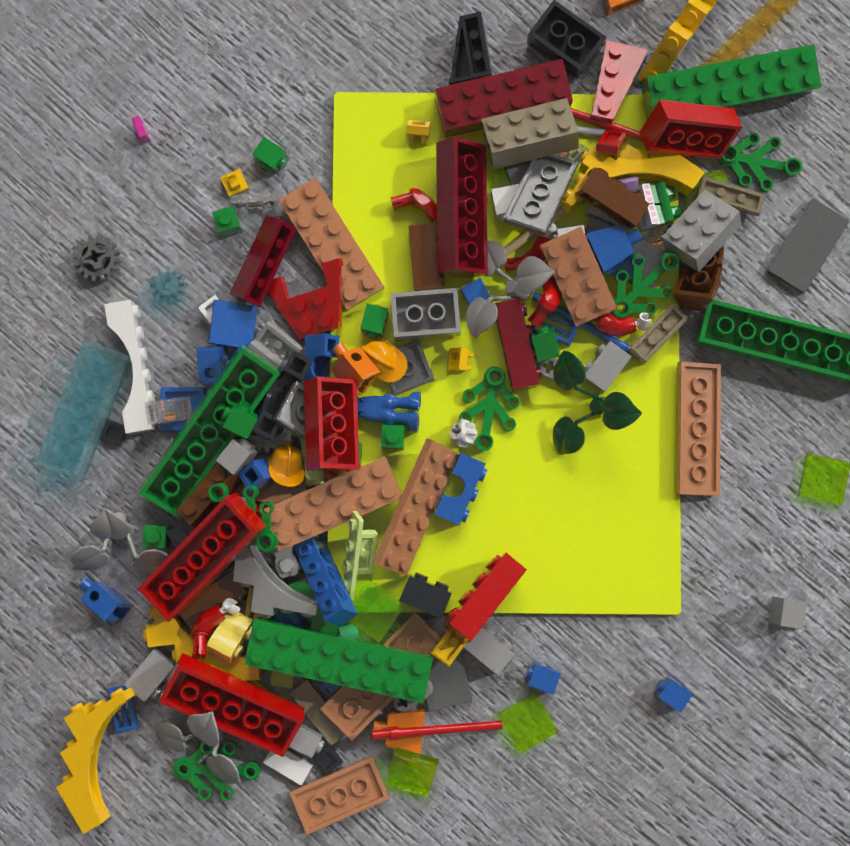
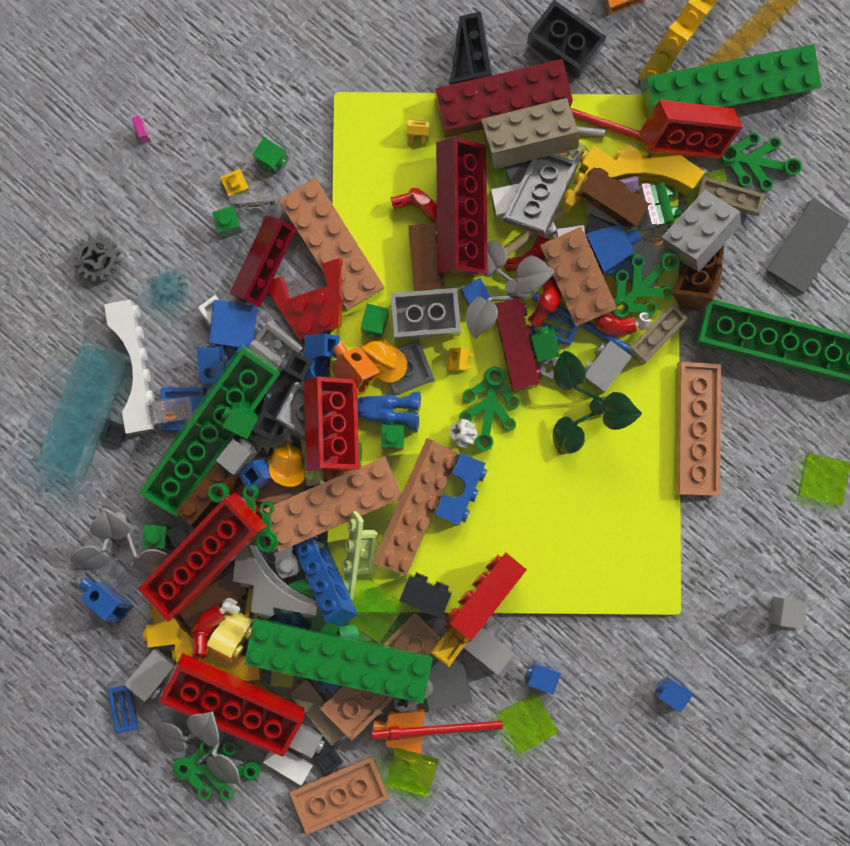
(81, 786): yellow arch -> none
(611, 141): red tile -> none
(616, 75): wing -> none

